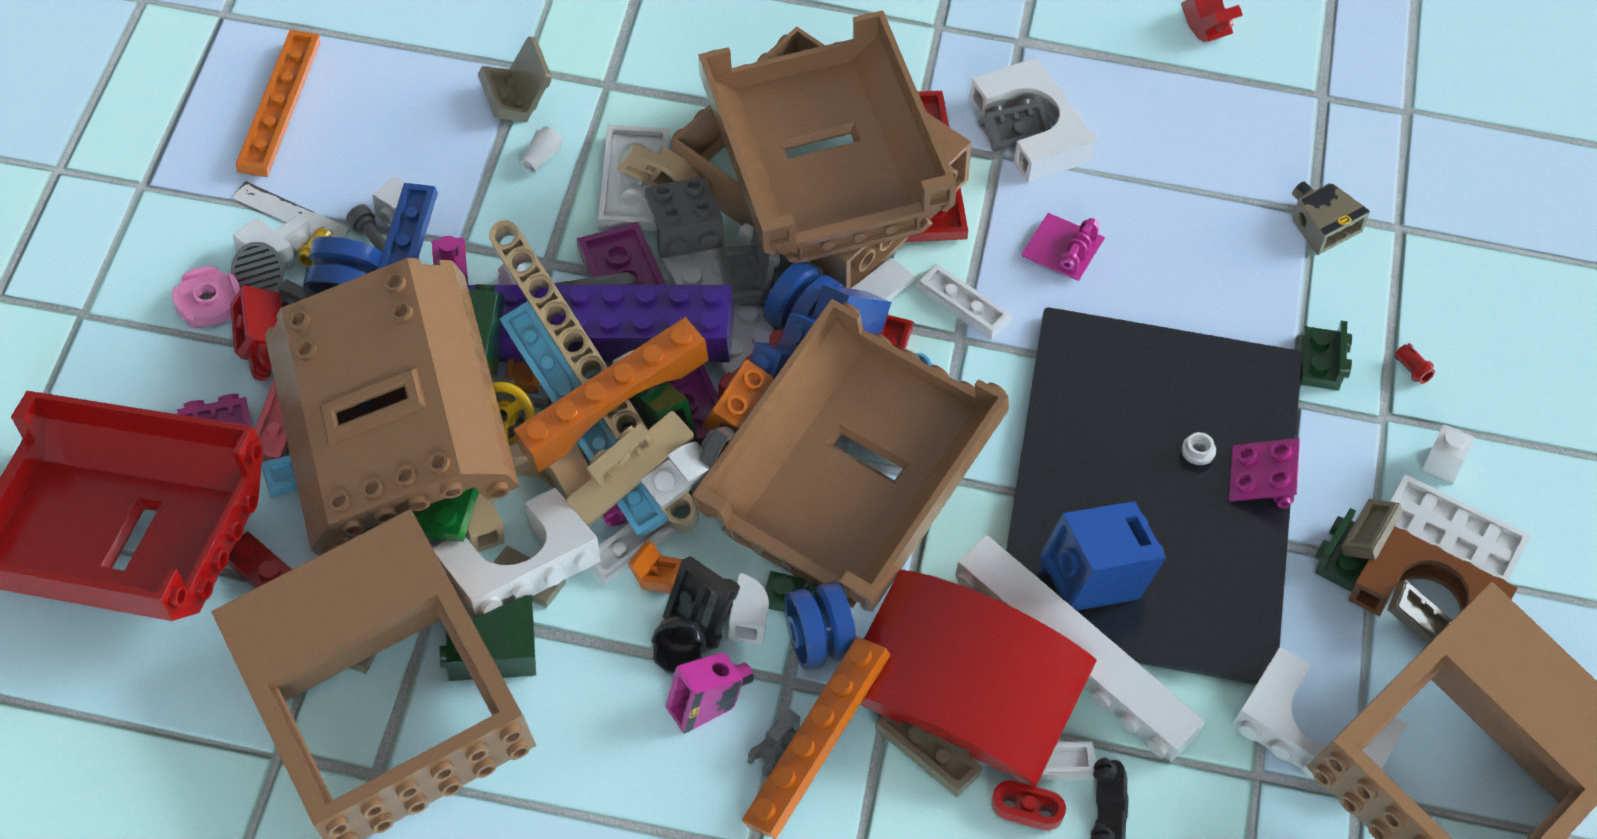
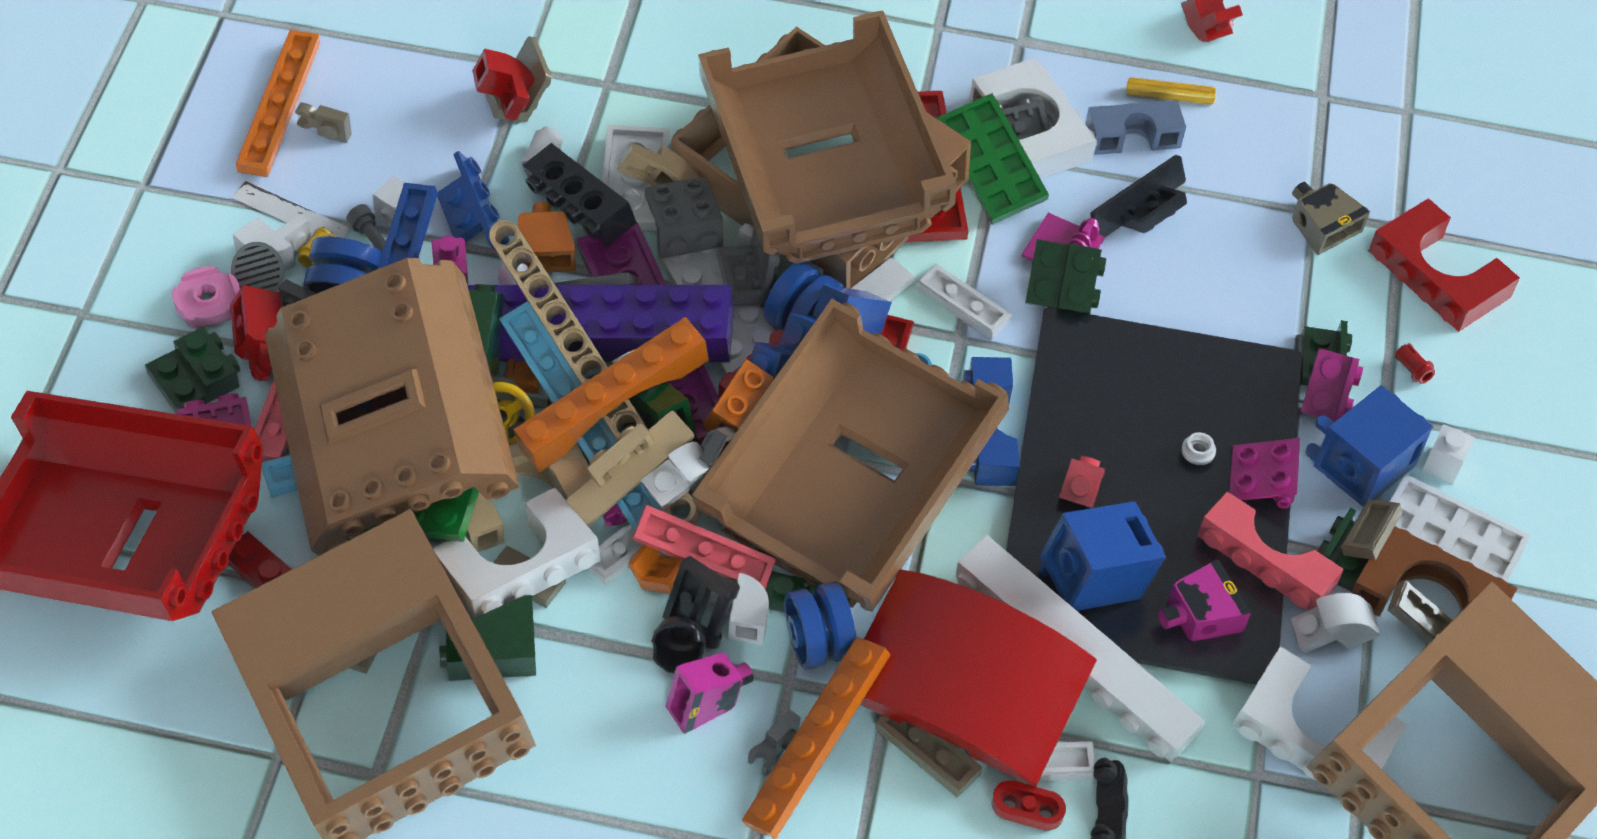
(194, 370): none -> dark green plate
(328, 121): none -> dark tan plate
(467, 202): none -> blue bracket
(505, 78): none -> red brick
(548, 237): none -> orange torso
(579, 195): none -> black brick
(714, 551): none -> coral plate
(998, 163): none -> green plate
(999, 459): none -> blue arch
(1065, 276): none -> dark green plate
(1082, 481): none -> coral bracket
(1145, 200): none -> black bracket
(1156, 121): none -> sand blue arch
(1171, 90): none -> yellow axle
(1205, 604): none -> dark pink torso
(1299, 577): none -> coral arch
(1331, 385): none -> dark pink bracket
(1336, 617): none -> white brick
(1370, 445): none -> blue container
(1455, 298): none -> red arch

